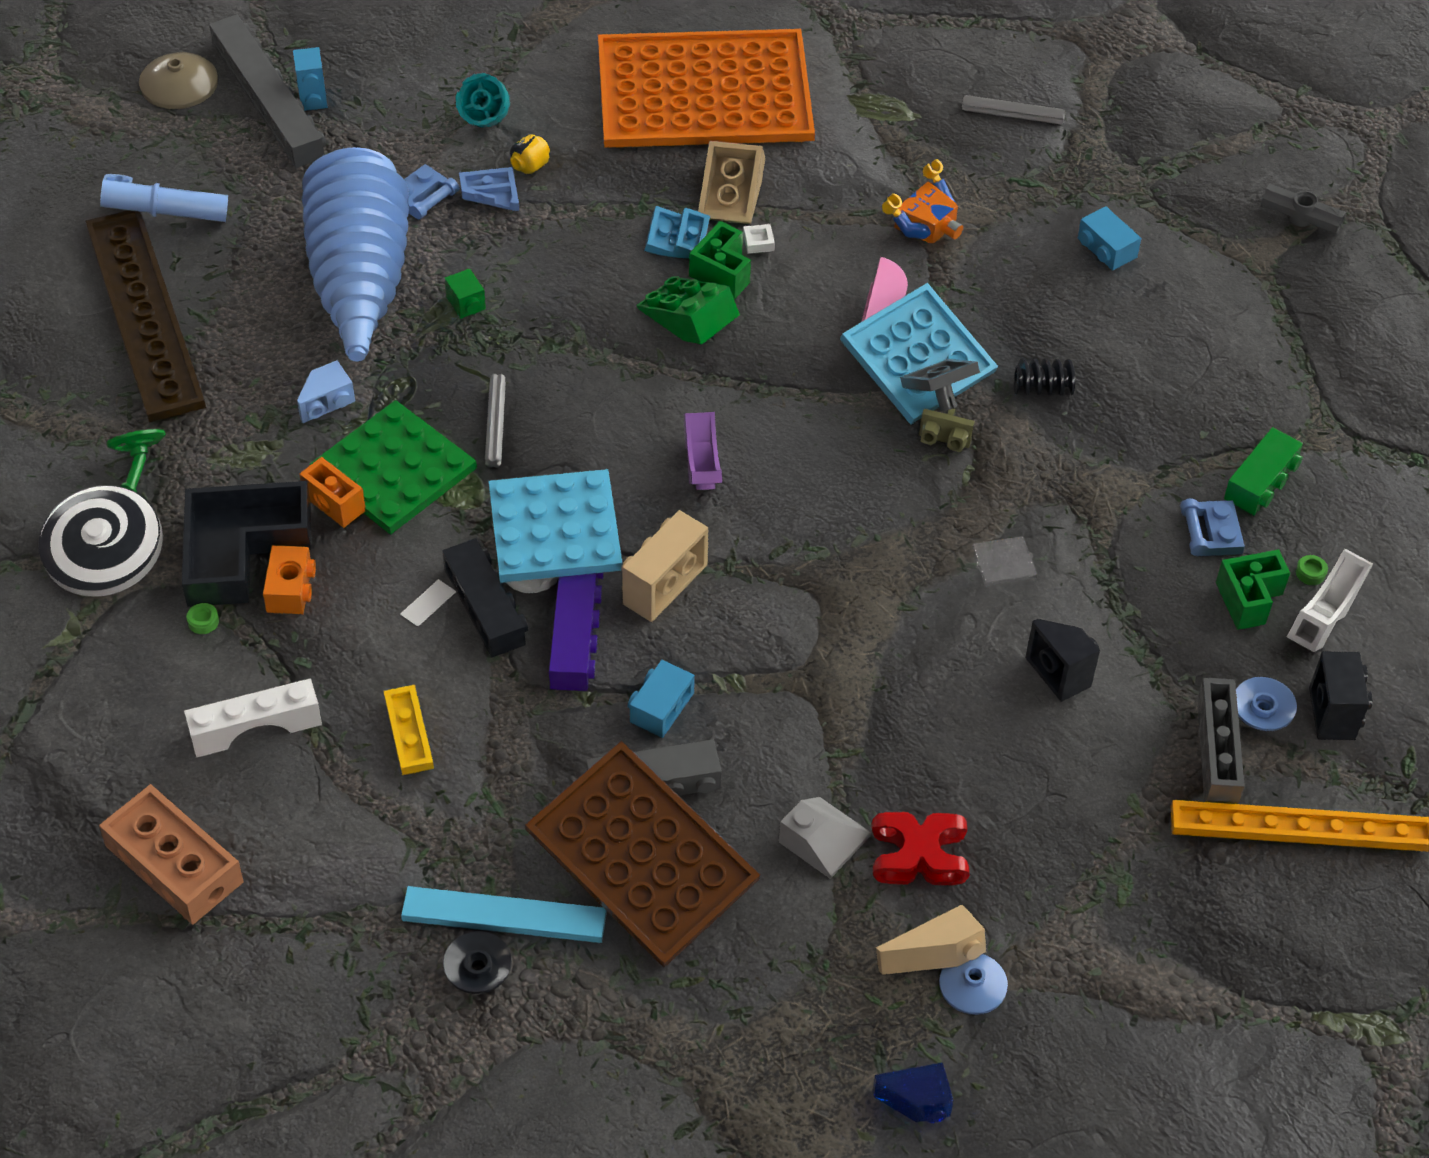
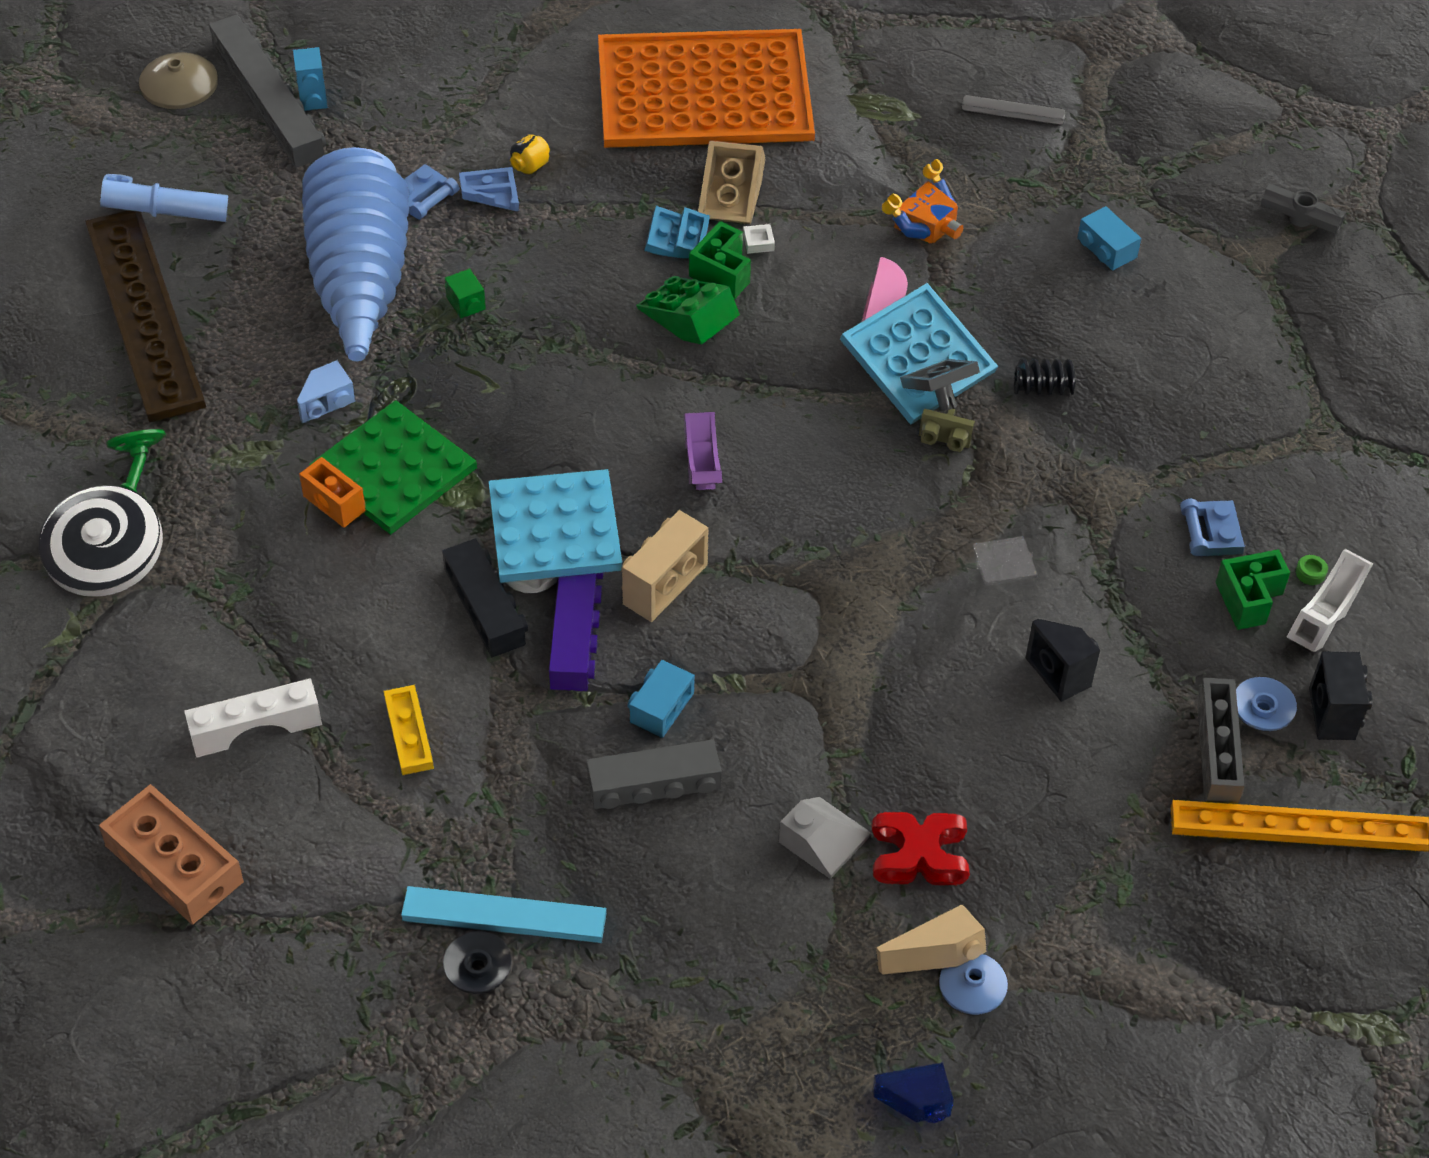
(202, 618): bright green tile -> none
(228, 526): black piece -> none
(288, 579): orange brick -> none
(428, 602): white sticker -> none
(482, 100): teal cylinder -> none
(495, 421): light grey axle -> none
(642, 853): reddish brown plate -> none
(1264, 471): green brick -> none

